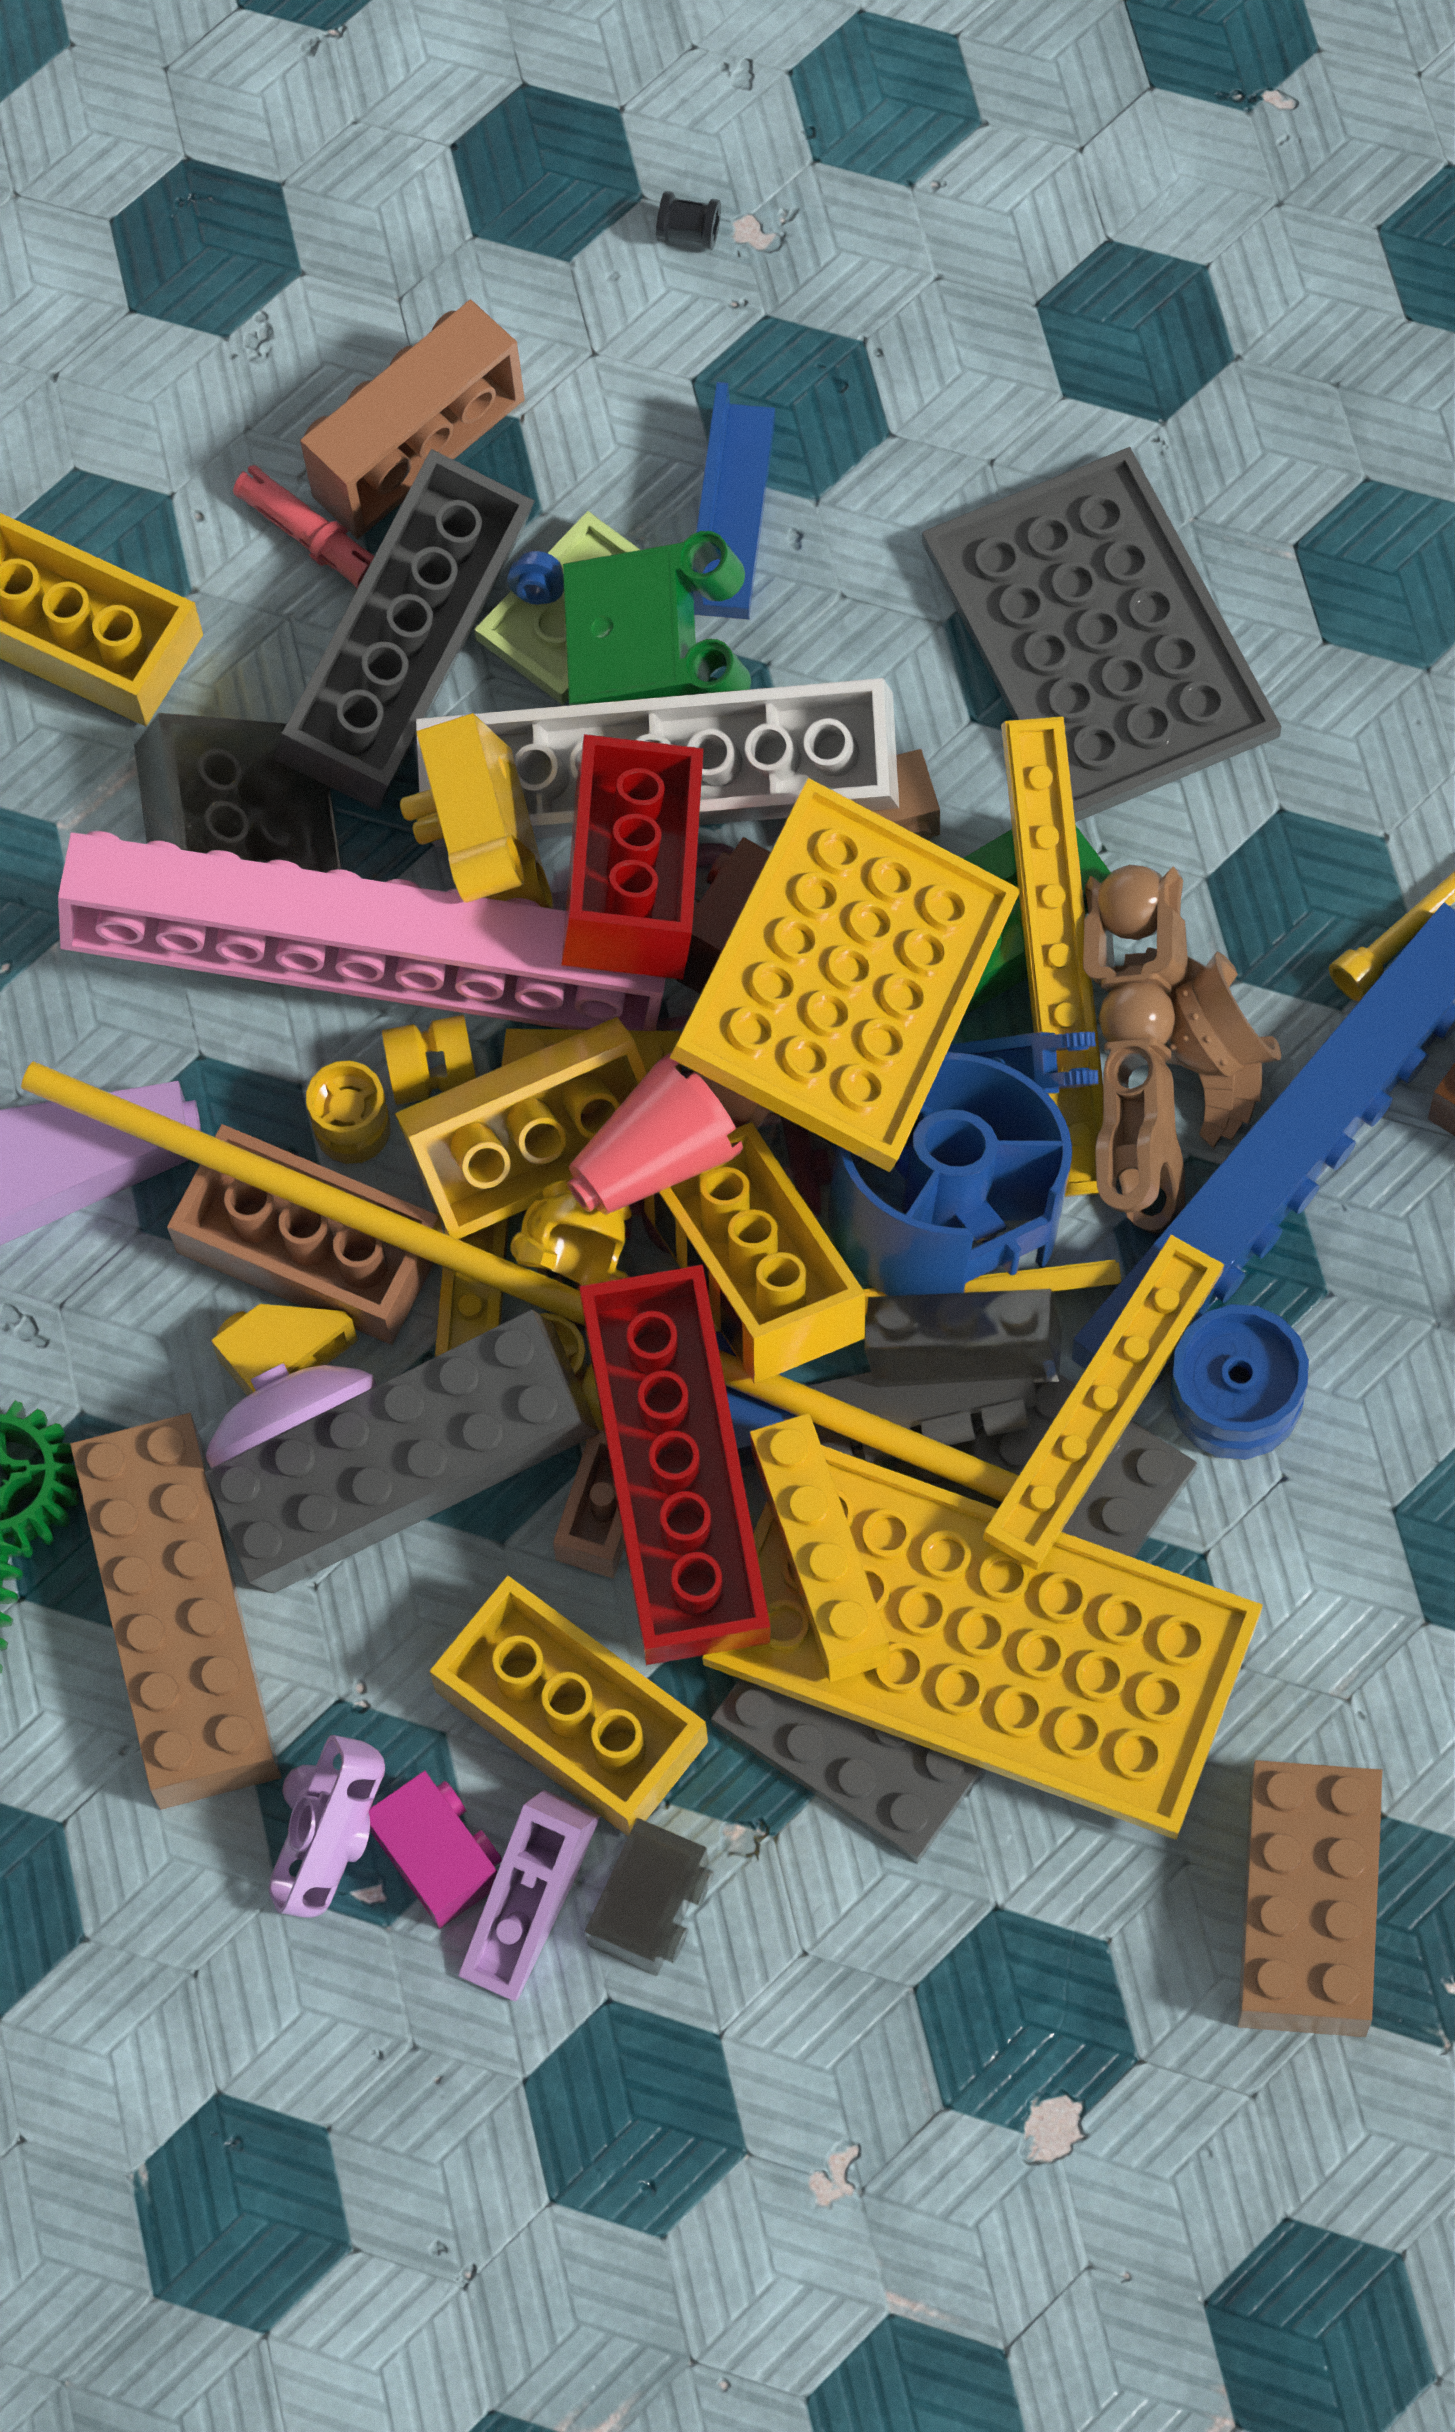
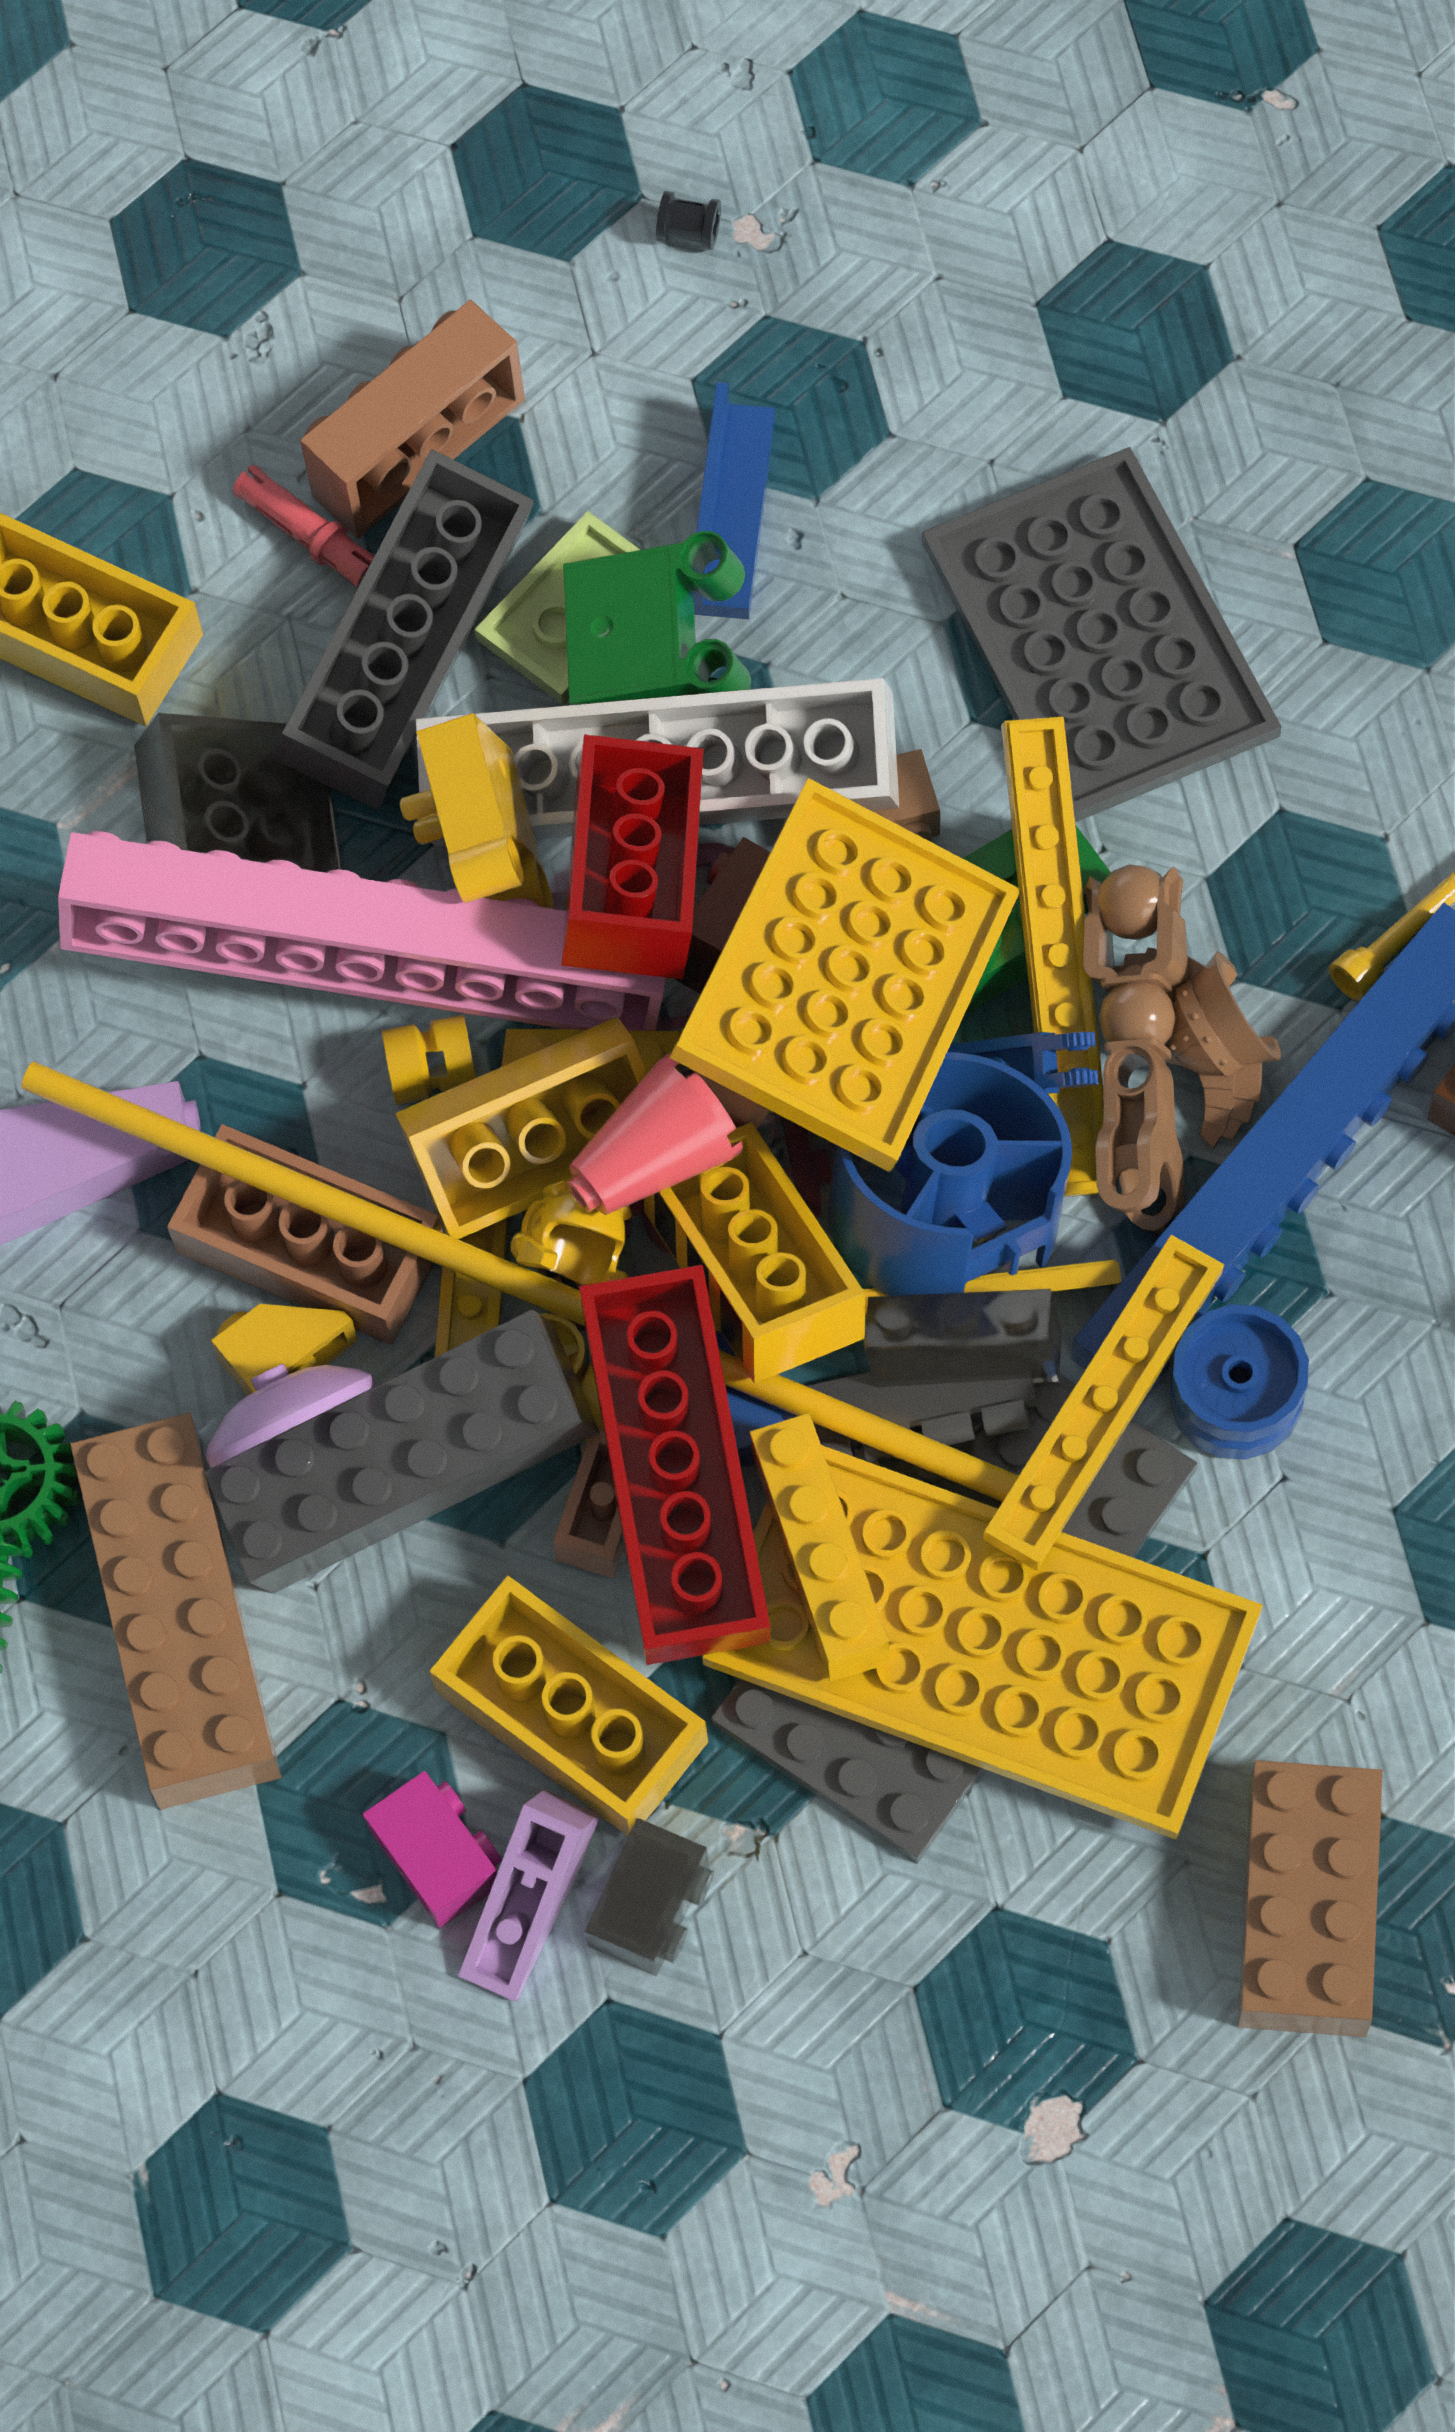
(326, 1824): lavender piece -> none
(348, 1112): yellow wheel -> none
(536, 578): blue plate -> none

